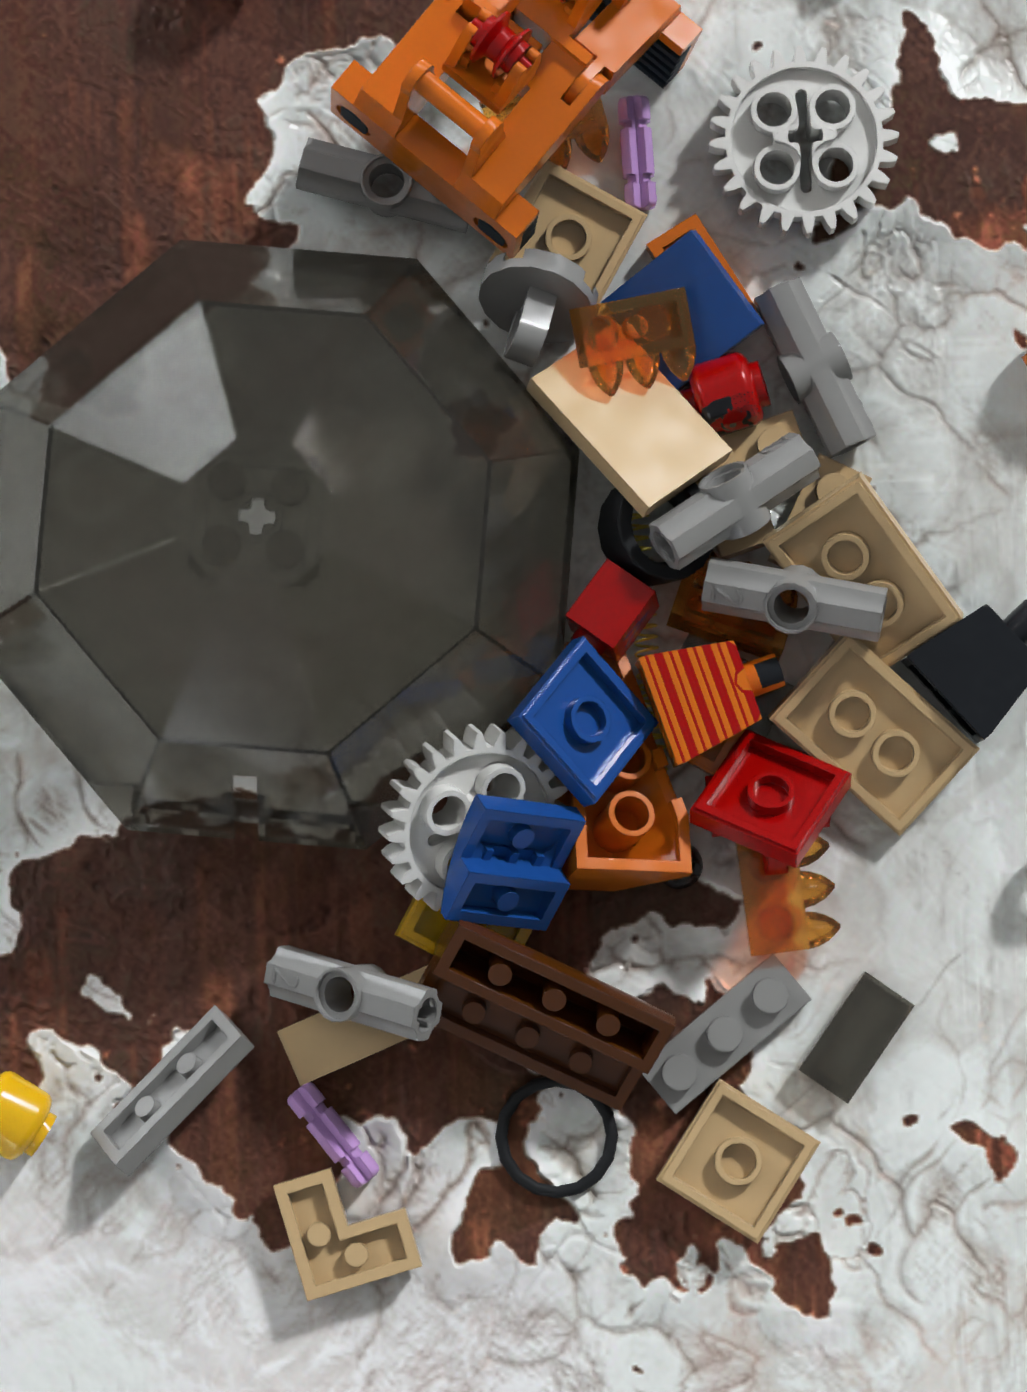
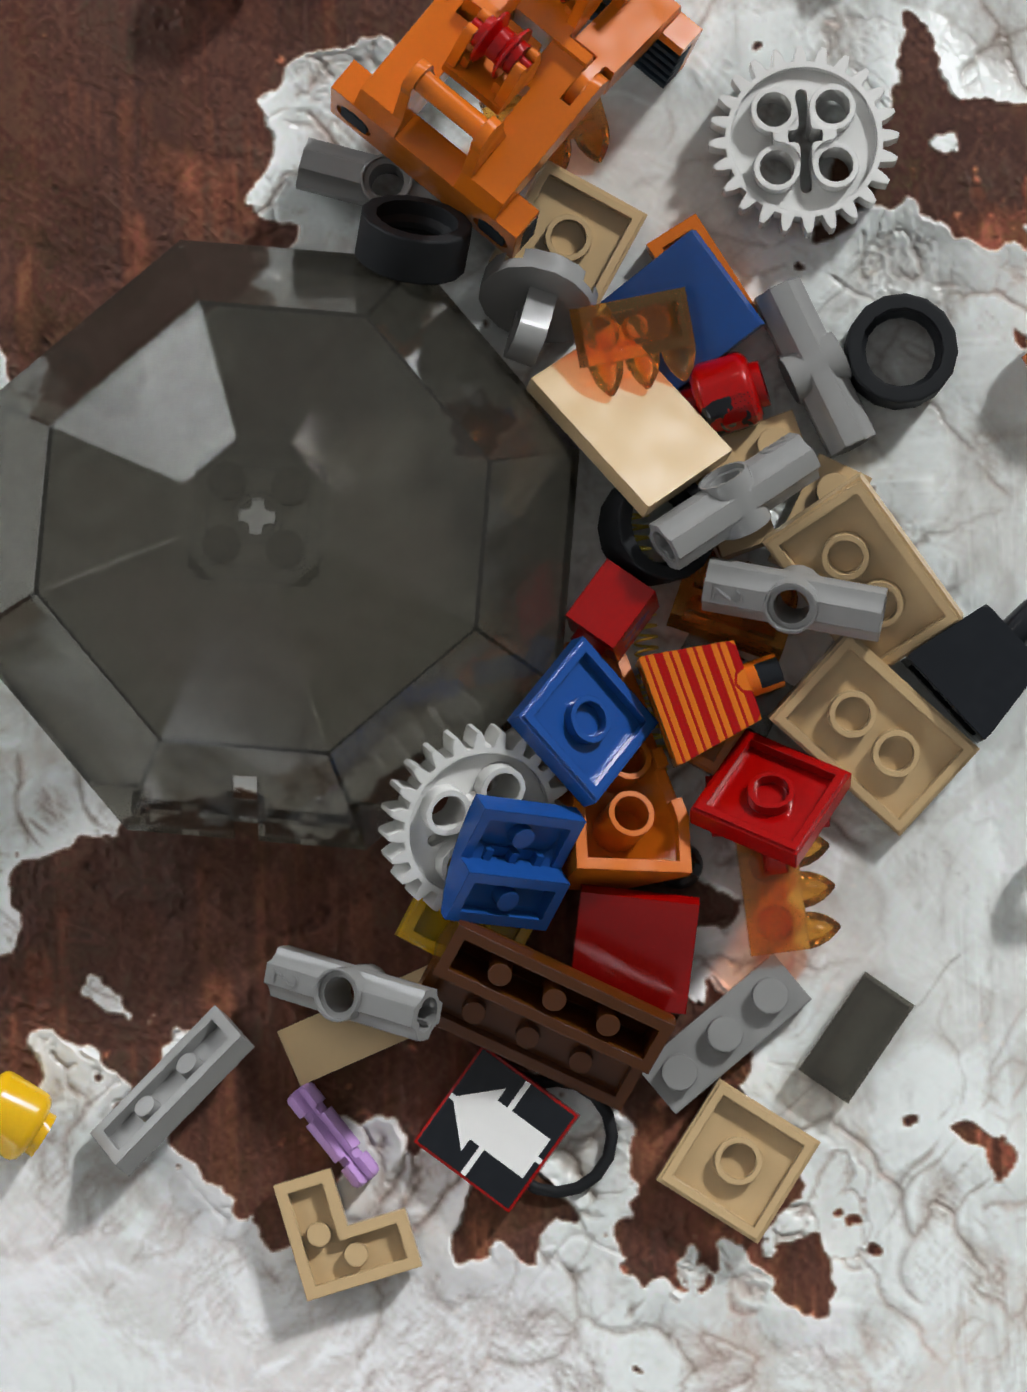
(413, 239): none -> black tyre
(497, 1128): none -> tile
(637, 152): lavender axle -> none
(638, 942): none -> red tile
(926, 315): none -> black tyre

